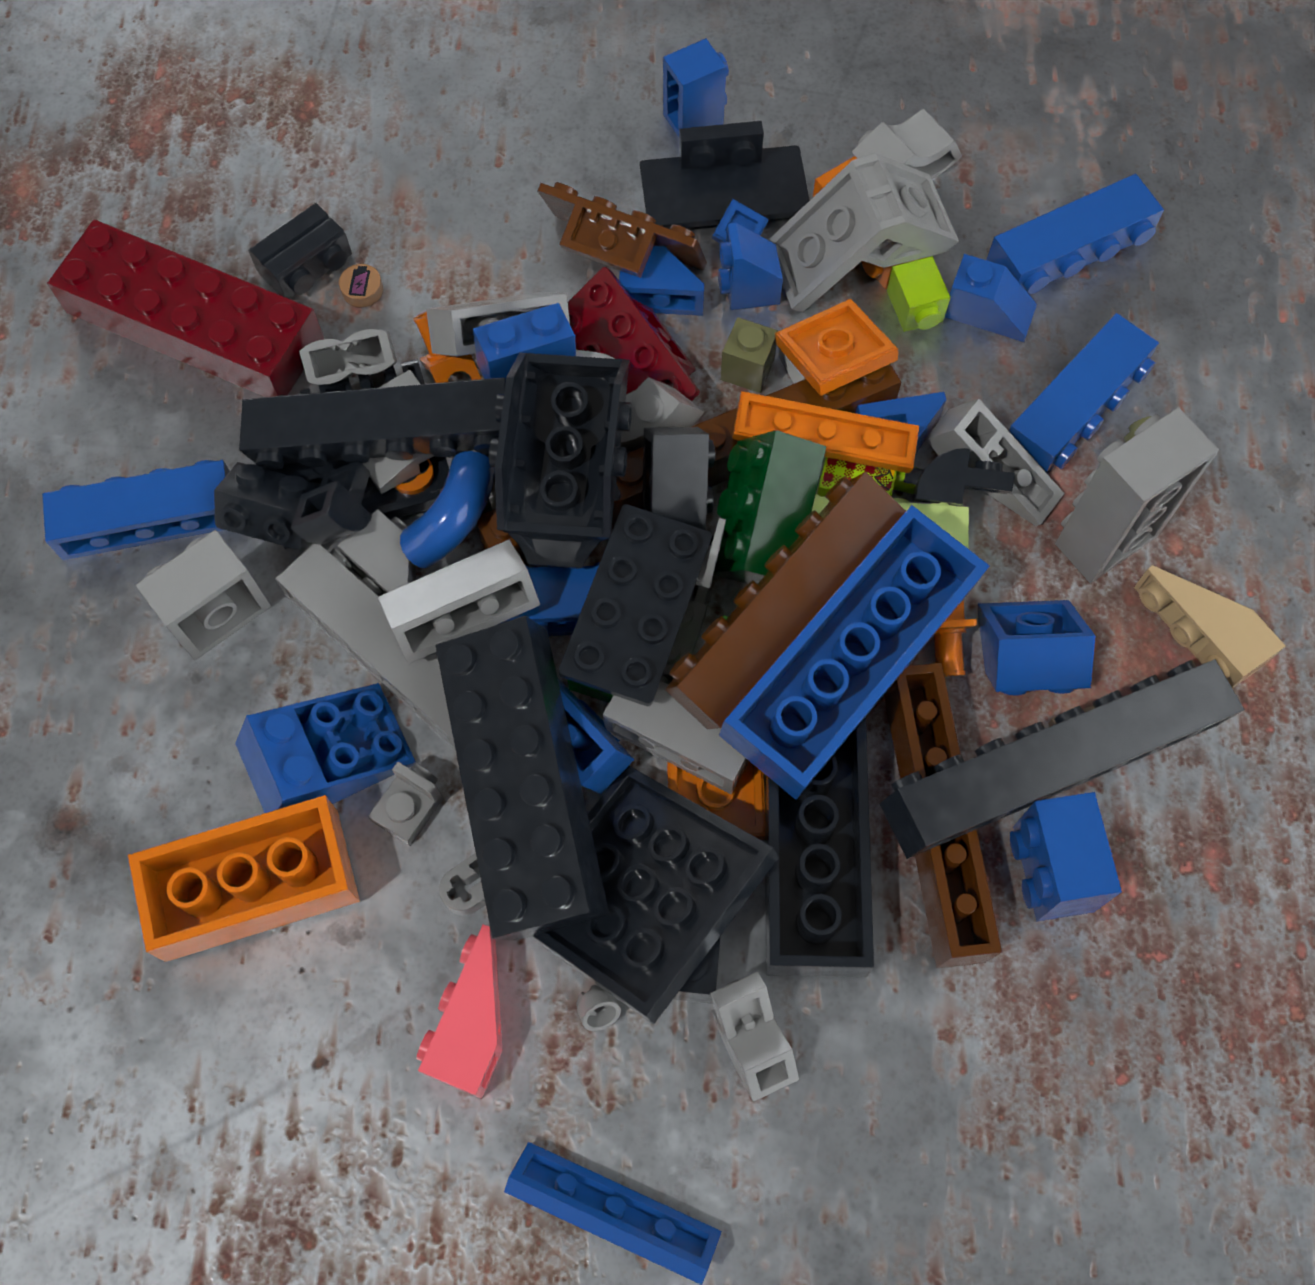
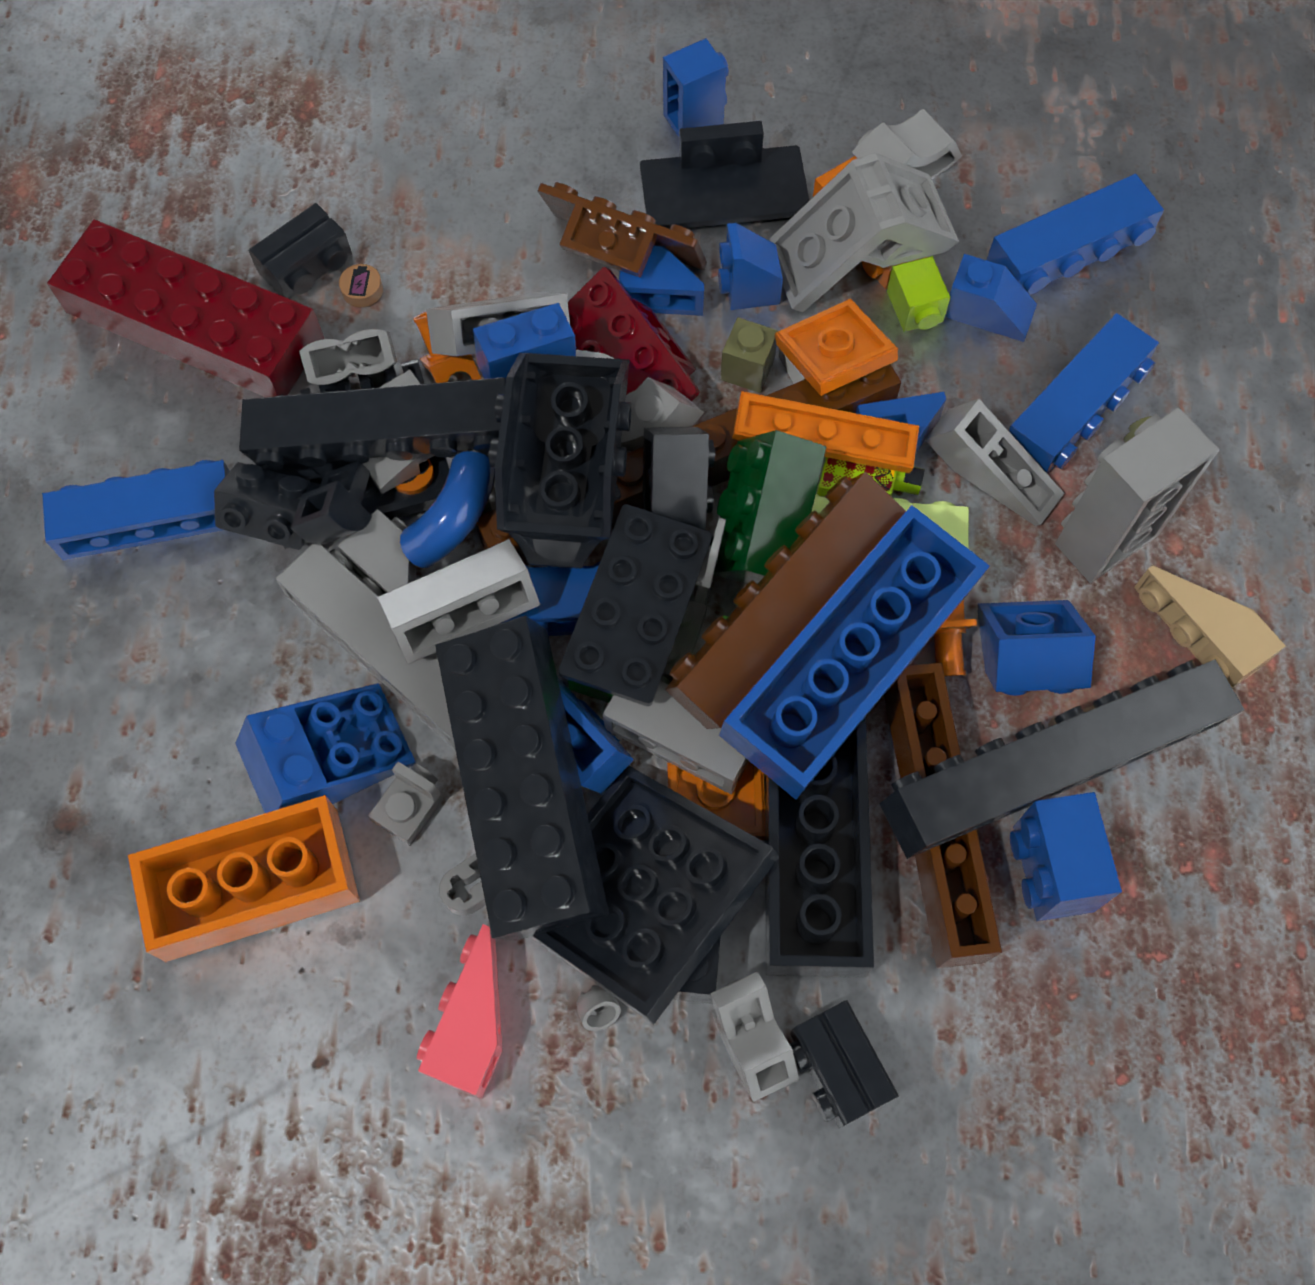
(203, 594): light grey brick -> none
(613, 1212): blue plate -> none
(741, 215): blue tile -> none
(841, 1065): none -> black brick
(949, 476): black brick -> none

